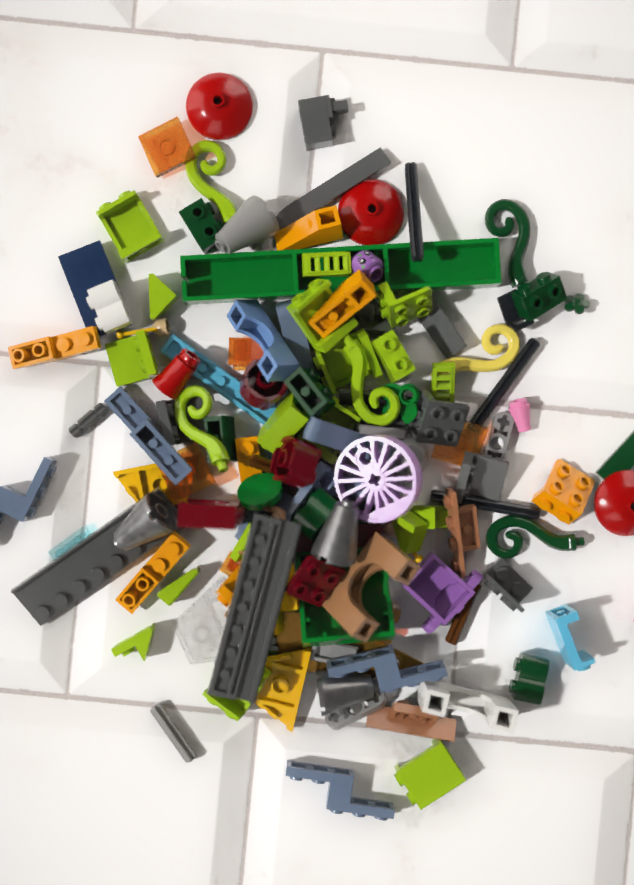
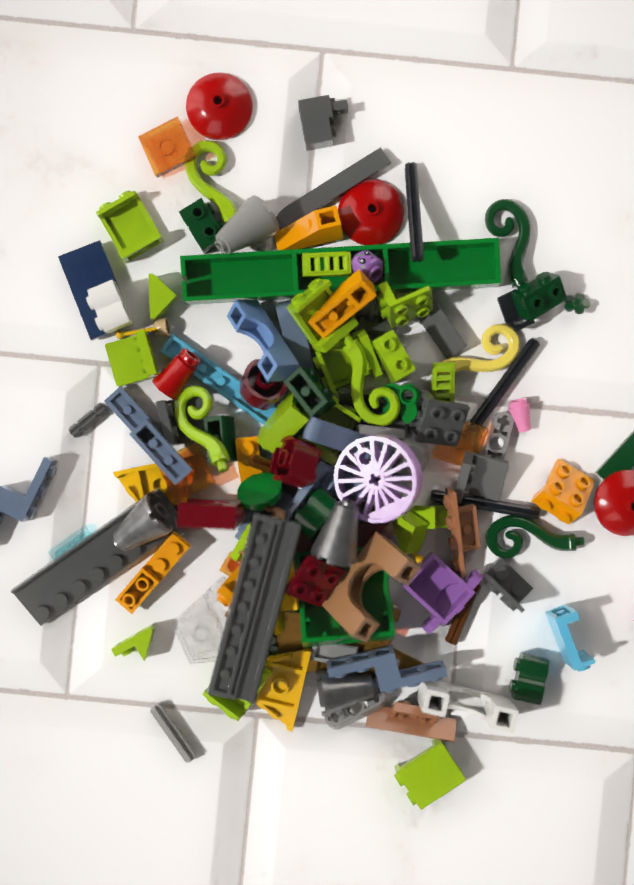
(54, 348): light orange slope -> none
(174, 590): lime slope -> none
(240, 353): clear orange brick -> none
(340, 790): sand blue bracket -> none

